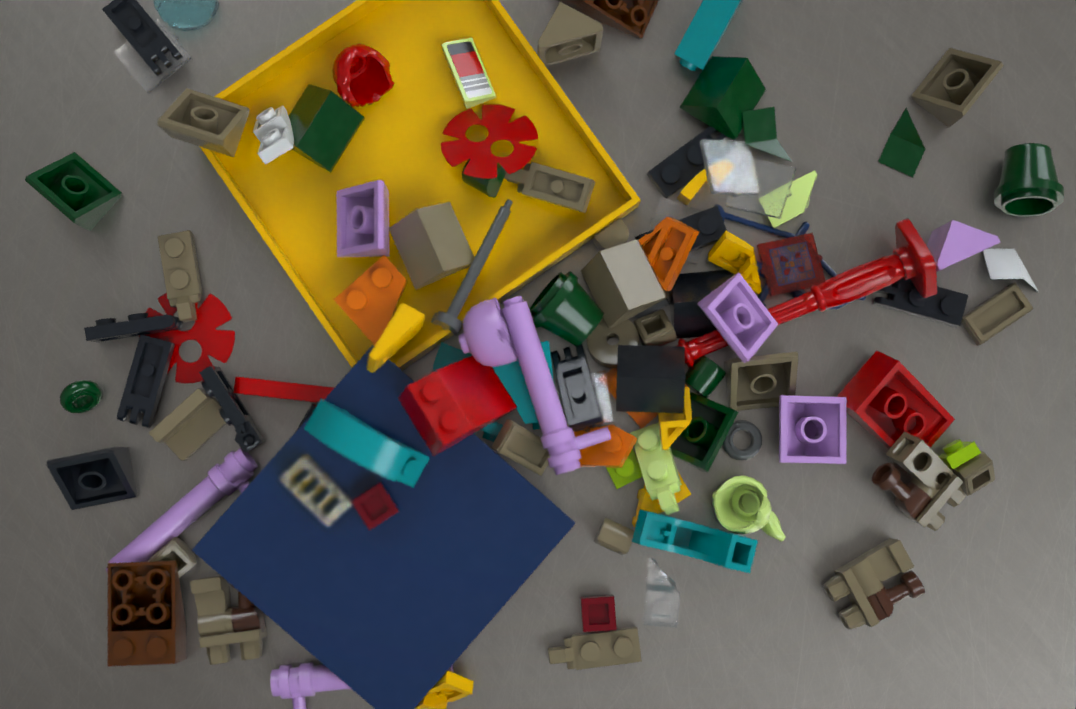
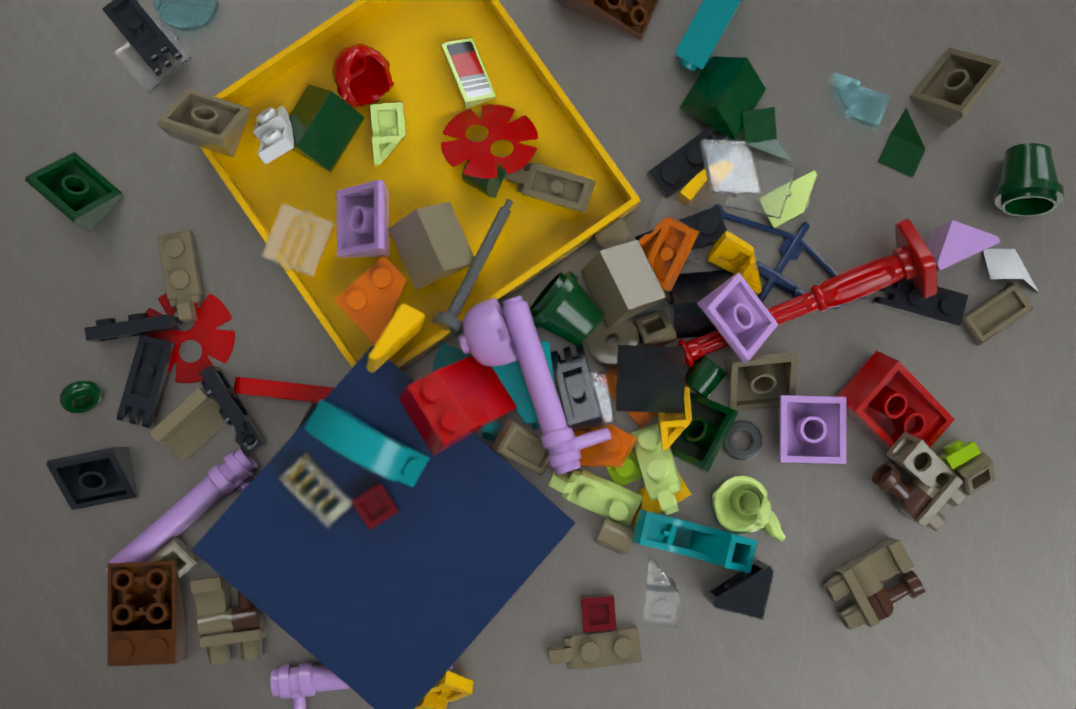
(297, 240): none -> clear piece
(387, 129): none -> yellowish green slope
(568, 36): dark tan slope -> none
(597, 495): none -> yellowish green hinge
(744, 591): none -> black slope
(791, 264): piece -> none
(860, 102): none -> clear light blue slope

